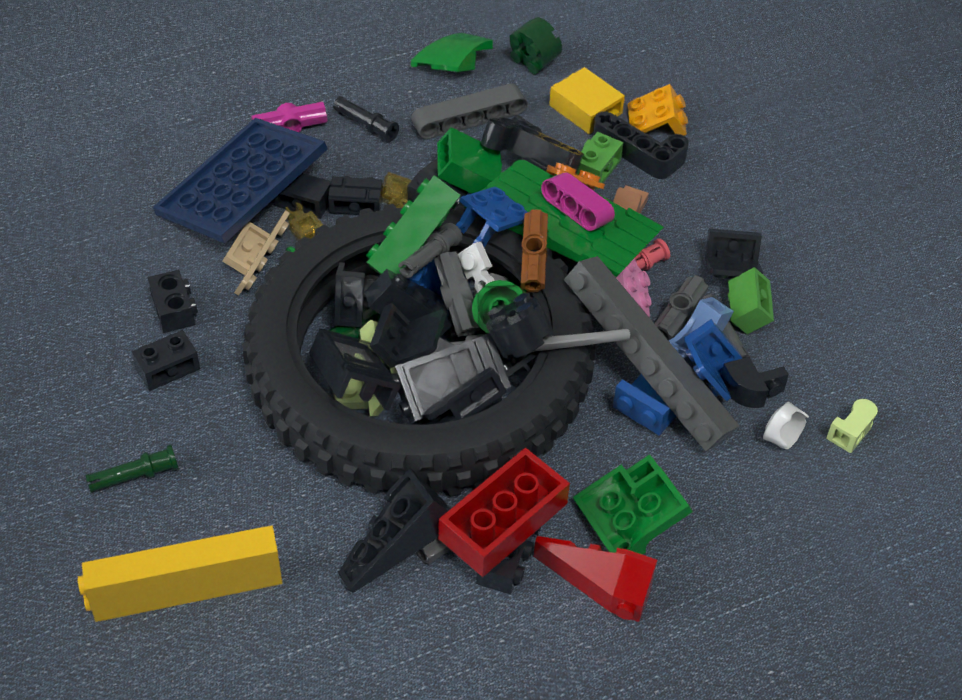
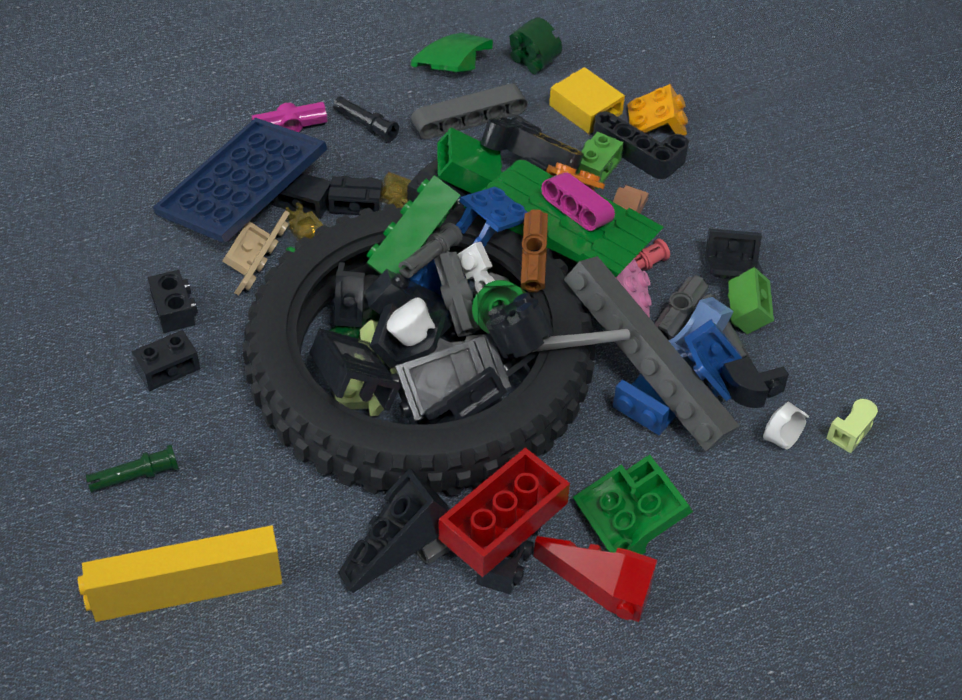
(410, 322): none -> white hair

